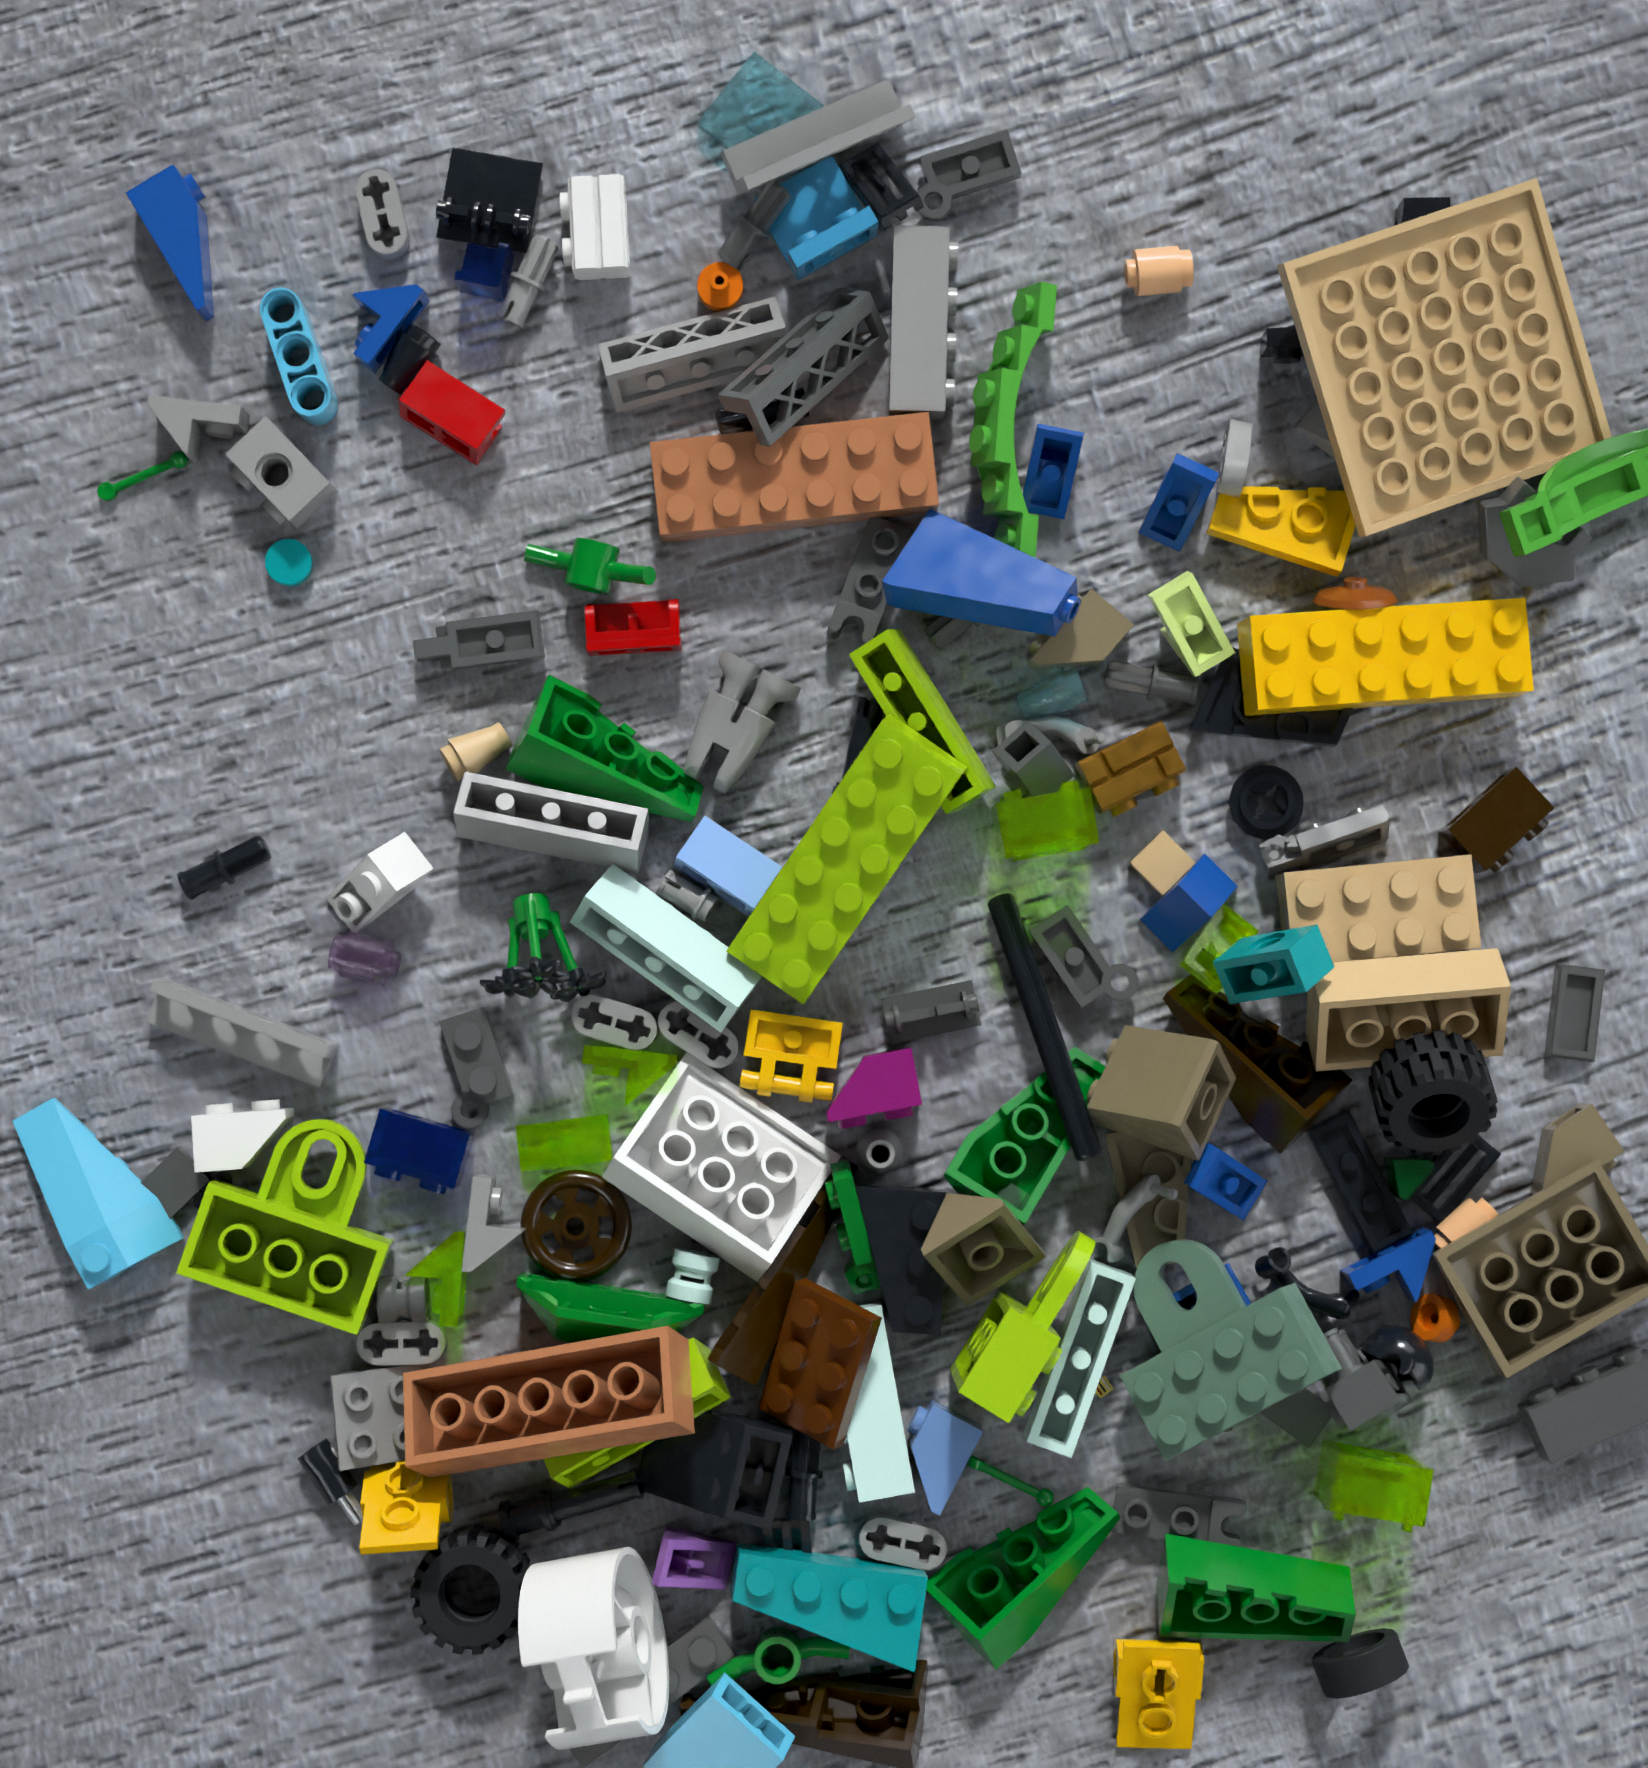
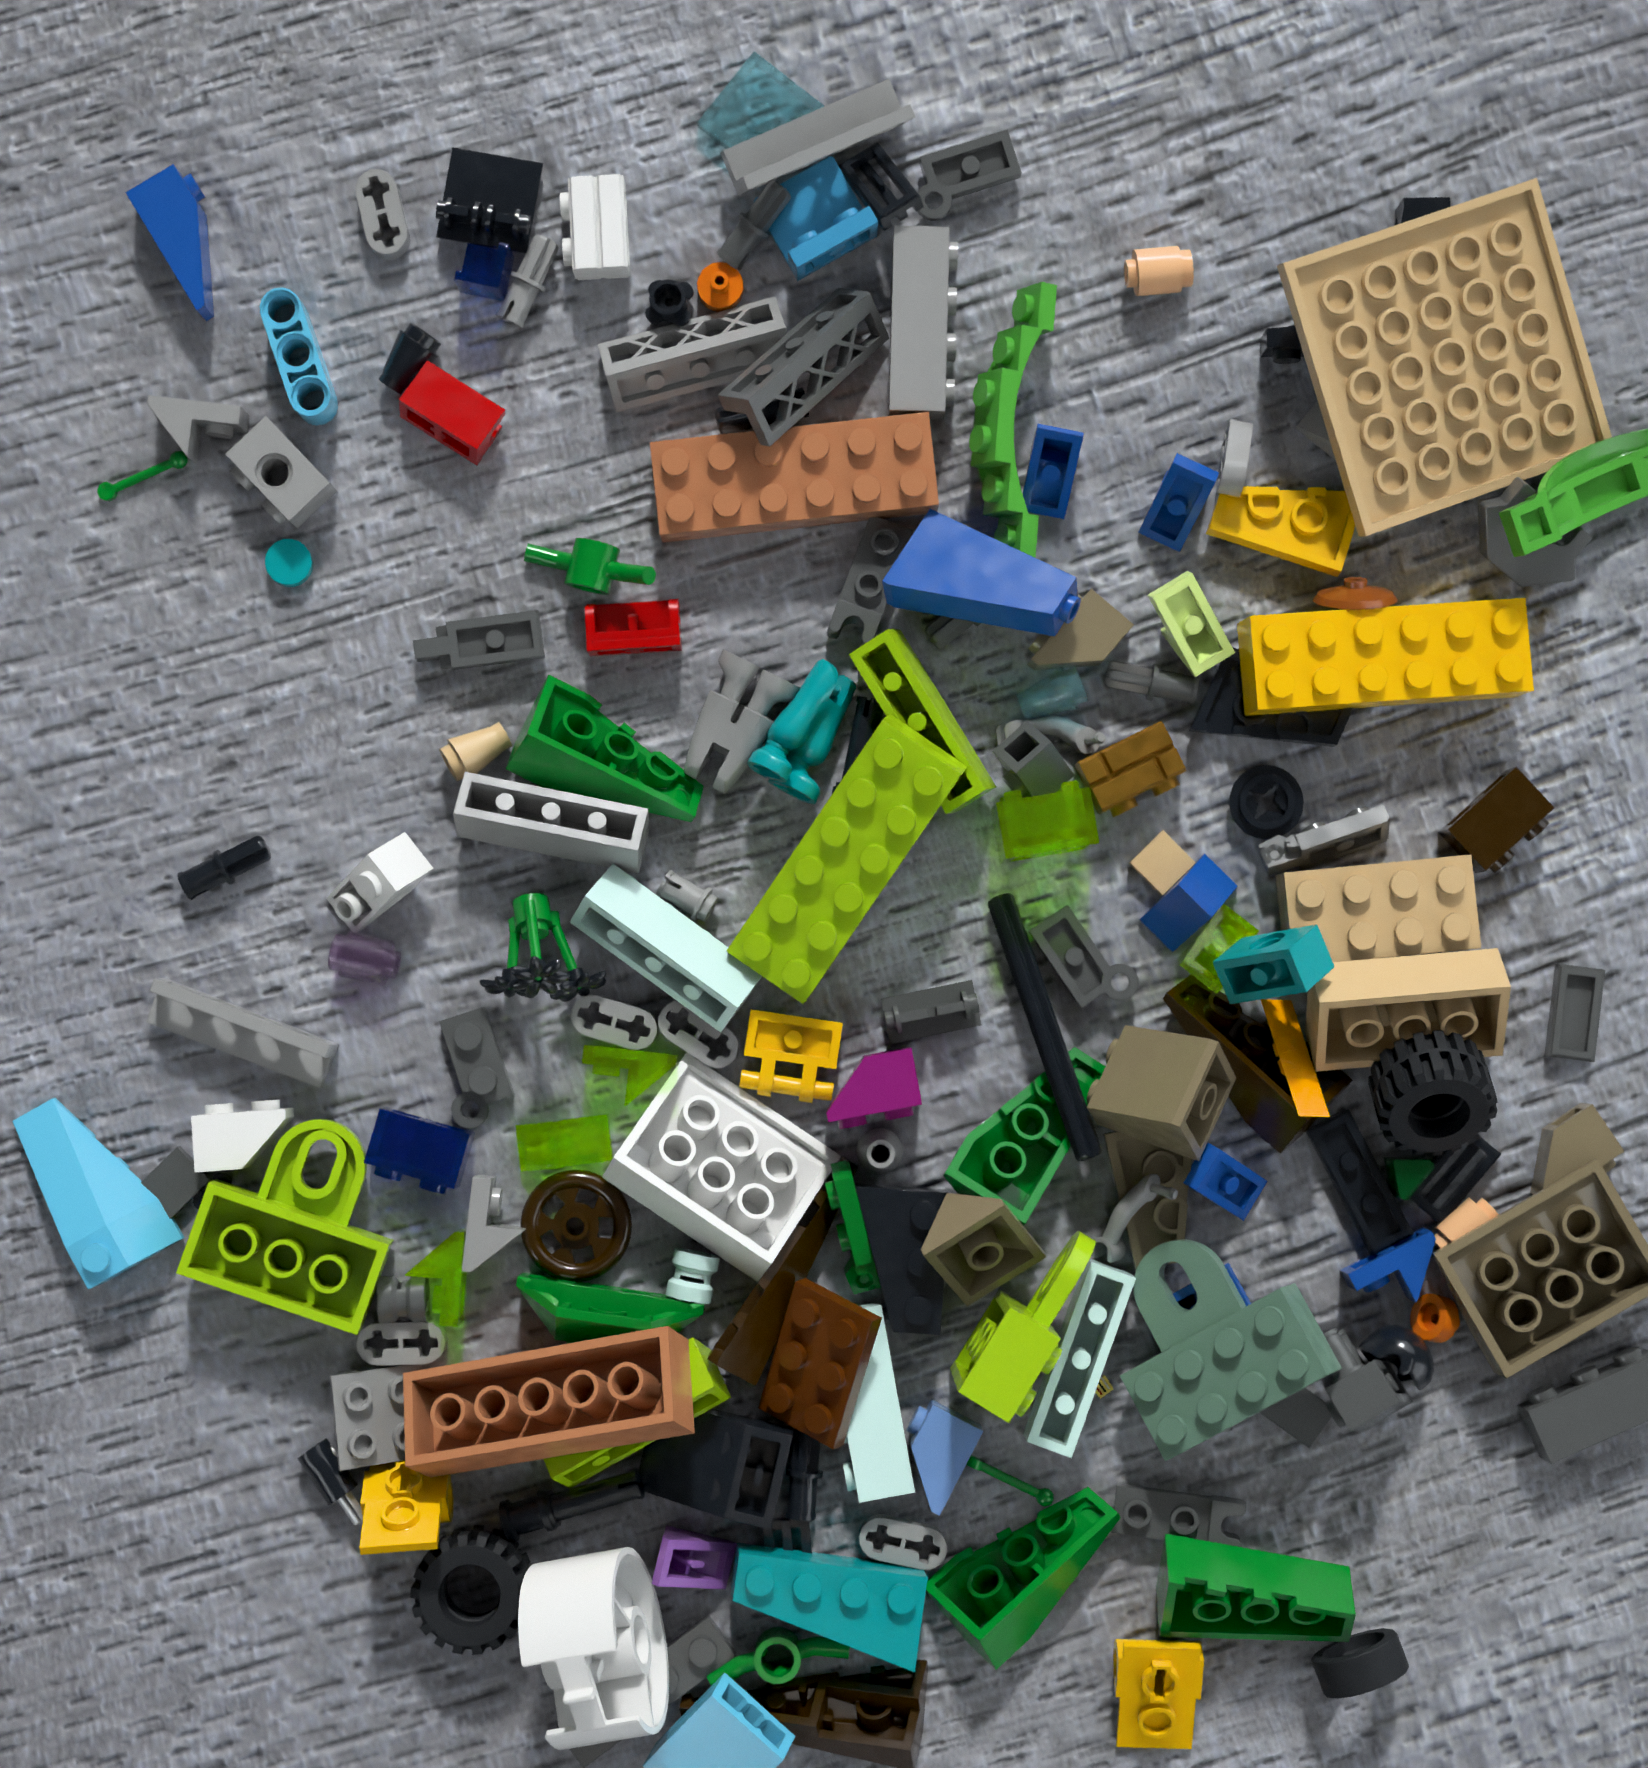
(394, 310): blue slope -> none
(665, 290): none -> black plate
(726, 865): light blue hinge -> none
(804, 732): none -> teal piece
(1277, 1266): black piece -> none
(1294, 1058): none -> light orange piece
(1373, 1484): clear neon green container -> none

